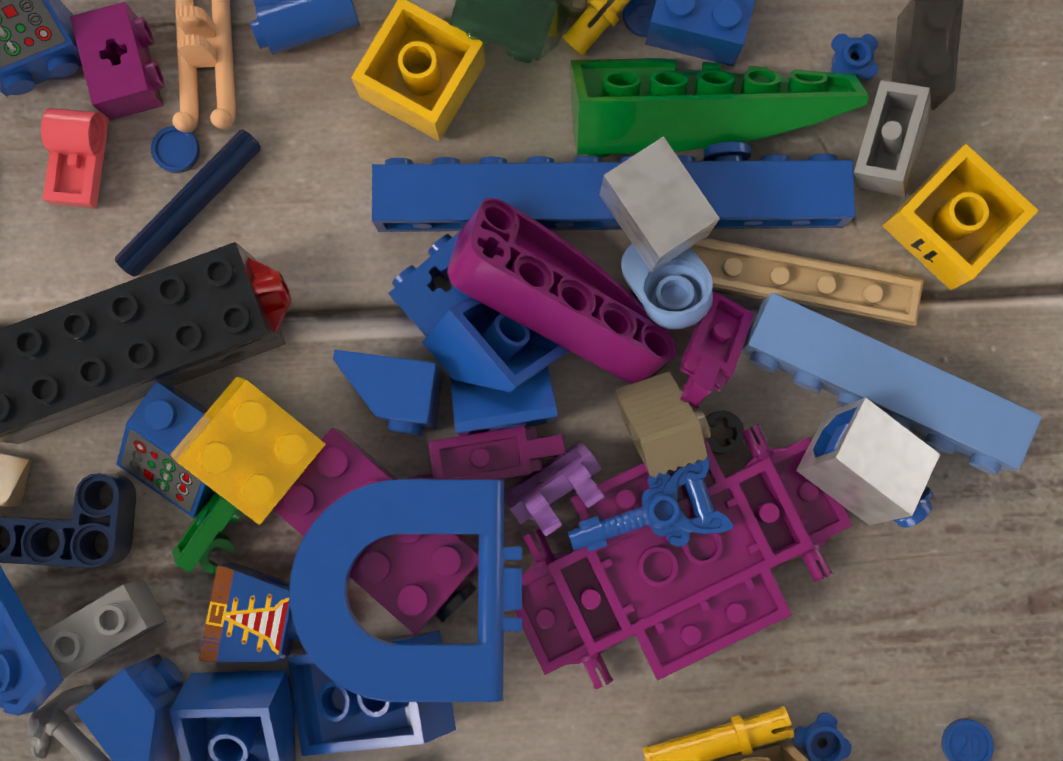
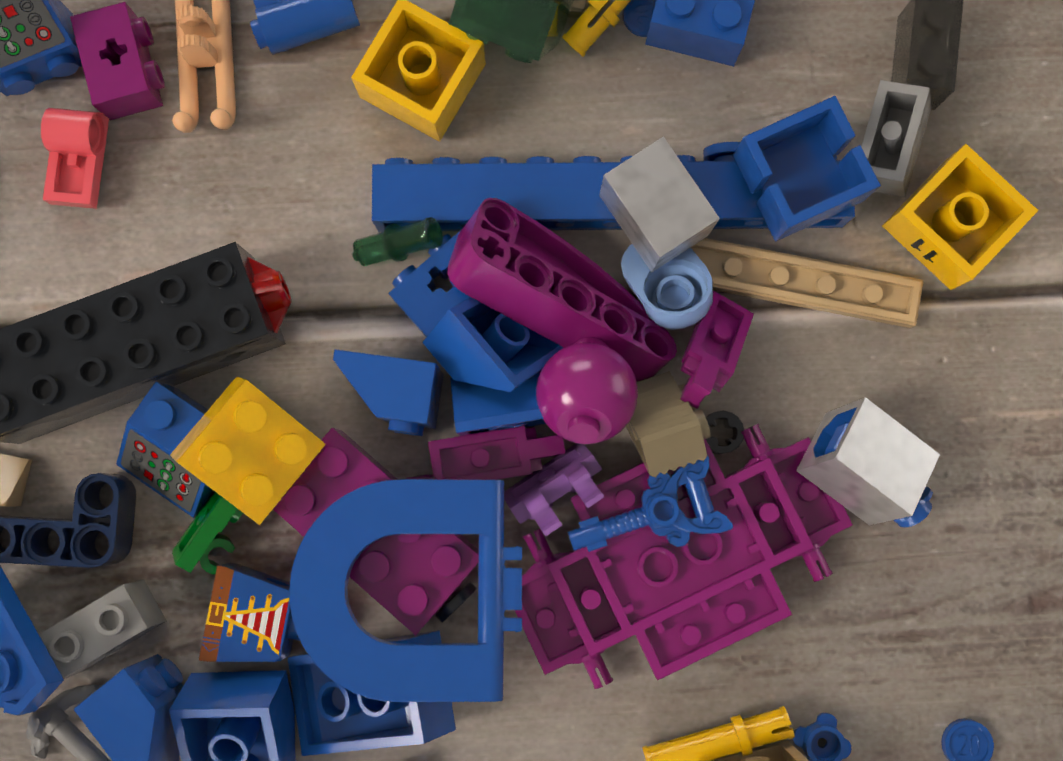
(175, 150): blue piece -> none
(187, 203): dark blue axle -> none
(398, 242): none -> clear green axle
(587, 392): none -> magenta brick
(635, 102): green wedge -> none
(798, 168): none -> blue piece
(863, 47): blue plate -> none
(909, 390): medium blue brick -> none

